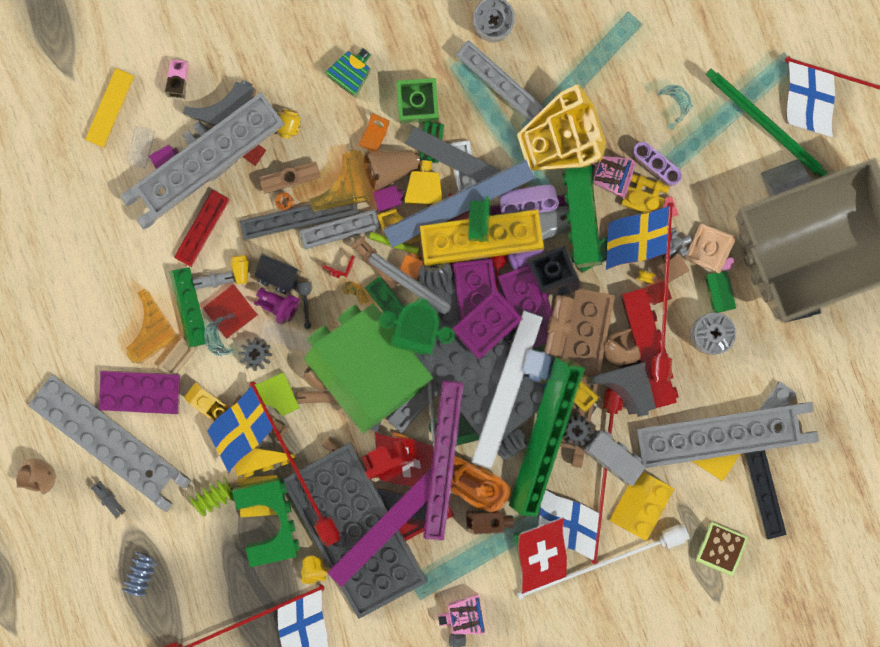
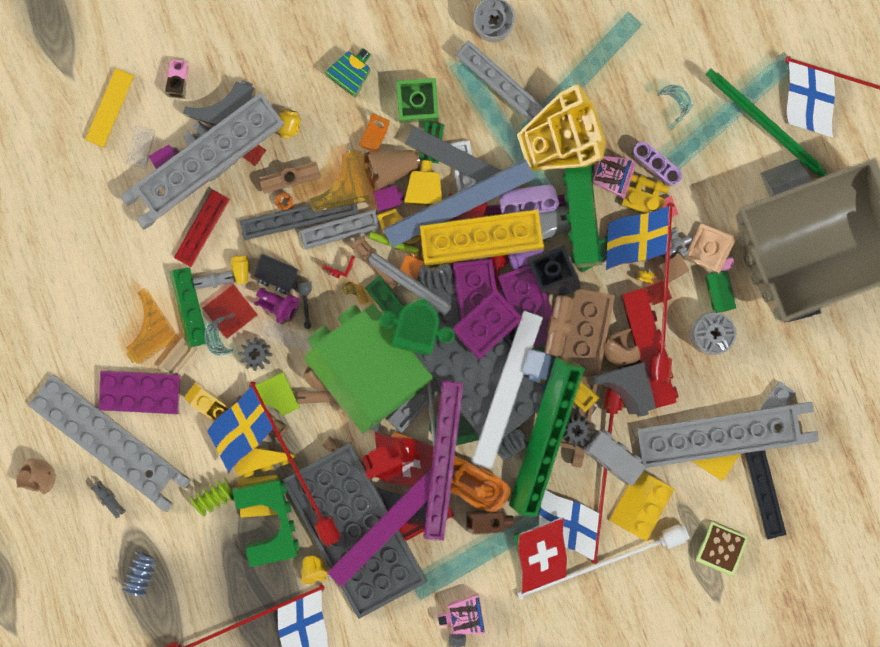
(479, 220): green panel -> none

